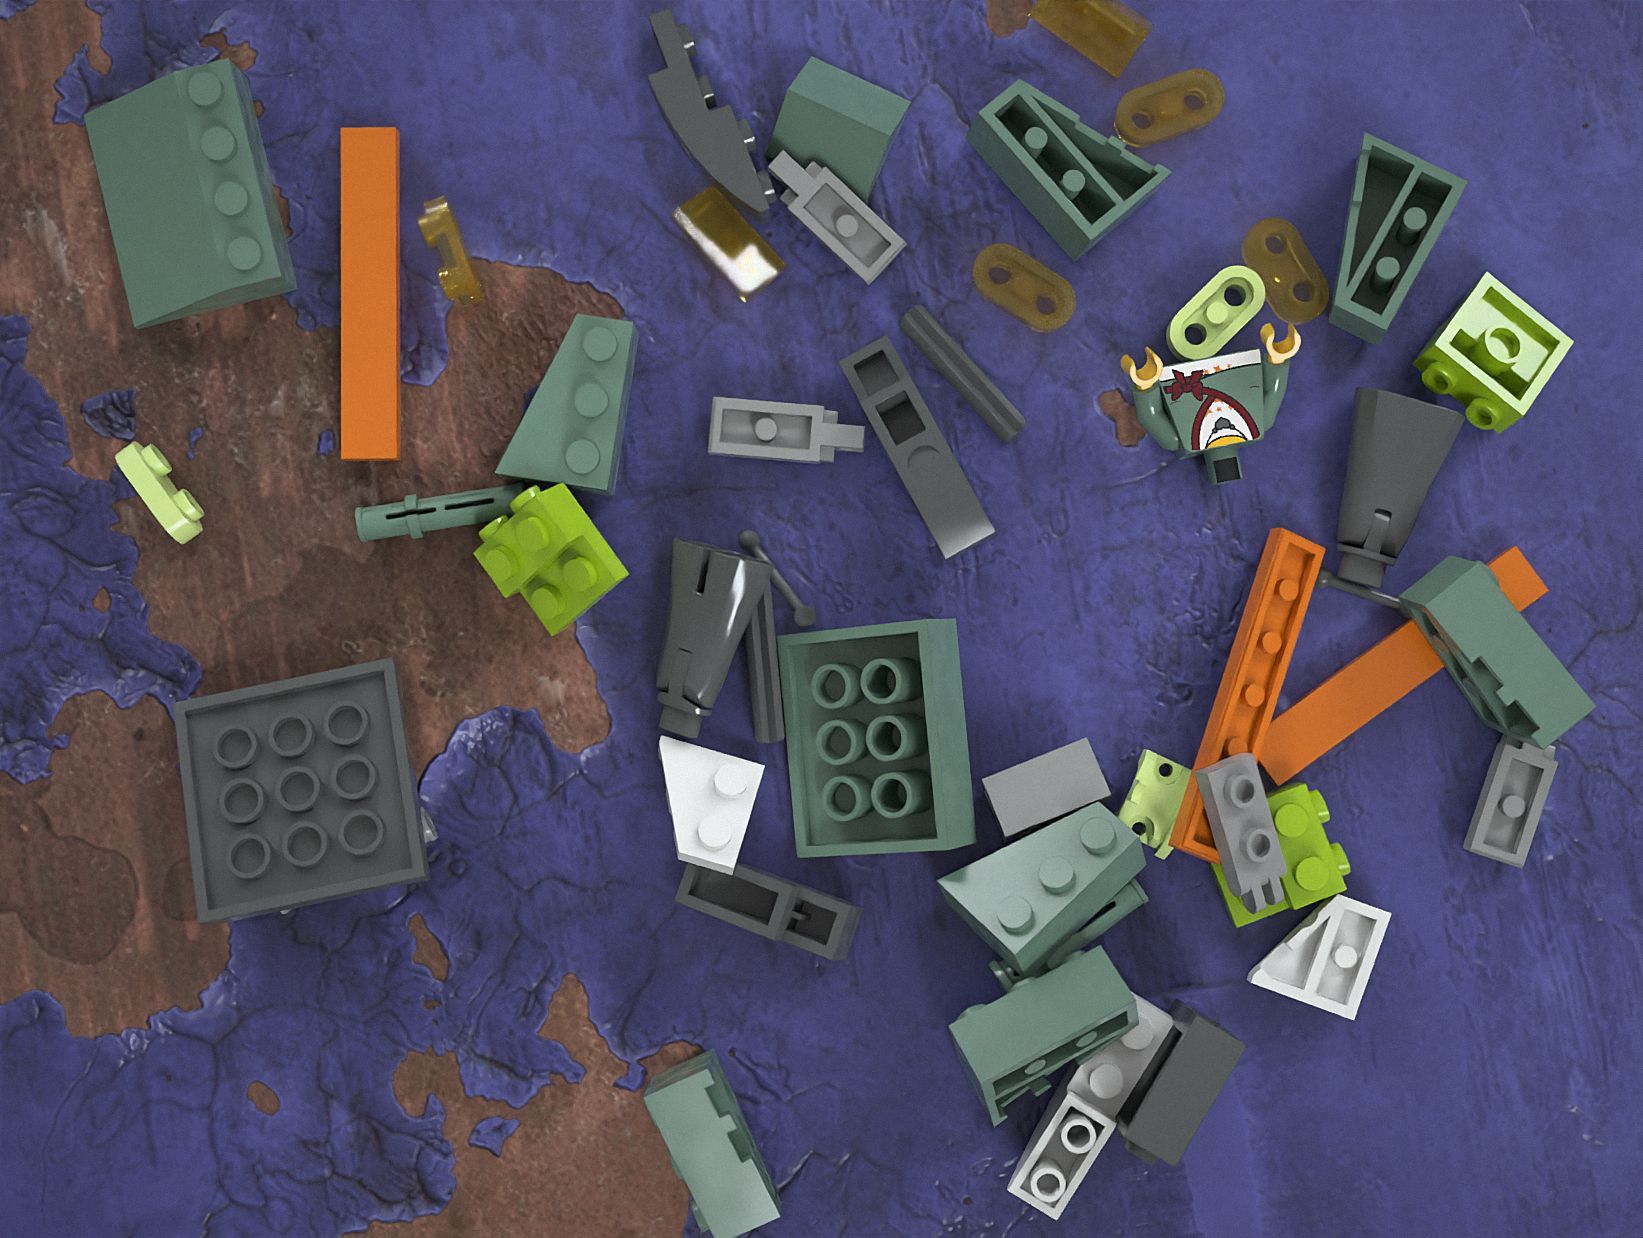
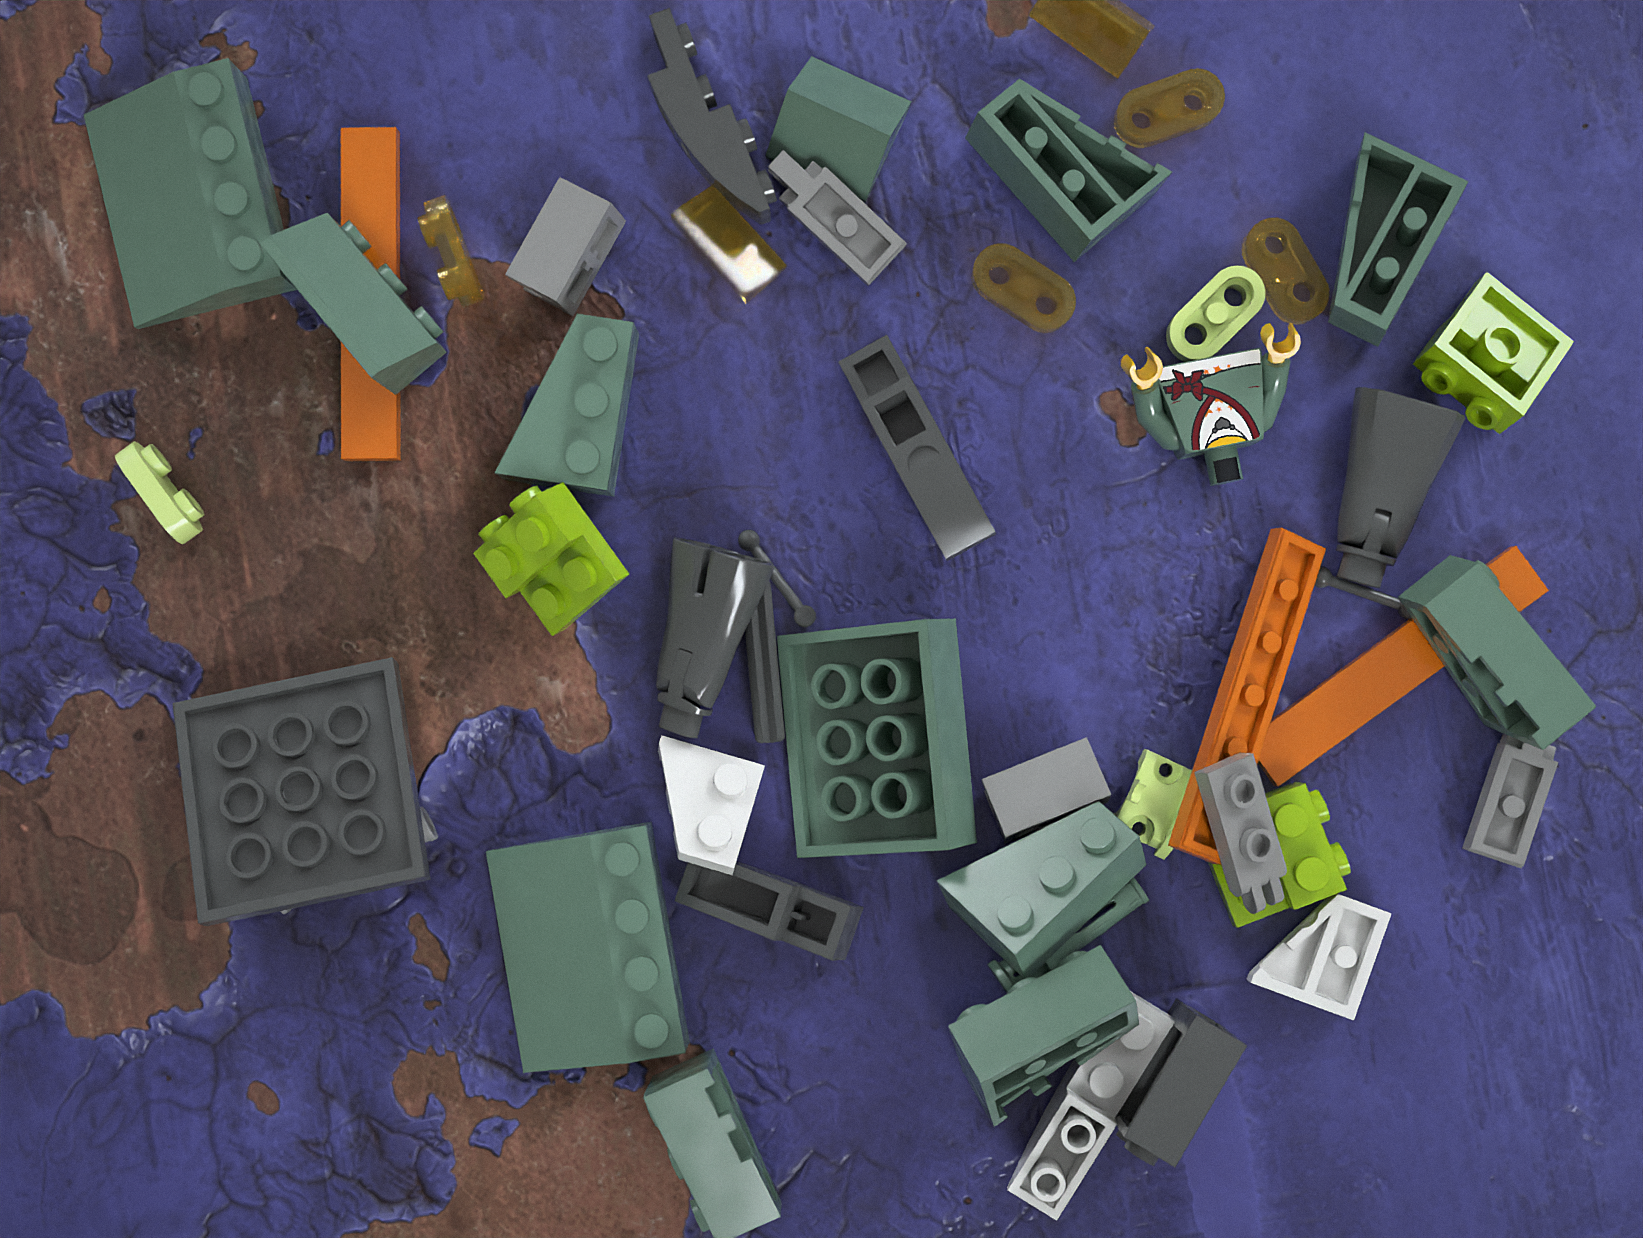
(357, 299): none -> sand green slope
(435, 513): sand green pin -> none
(566, 246): none -> light grey hinge
(588, 949): none -> sand green slope
(780, 431): light grey hinge -> none
(962, 373): dark grey axle -> none

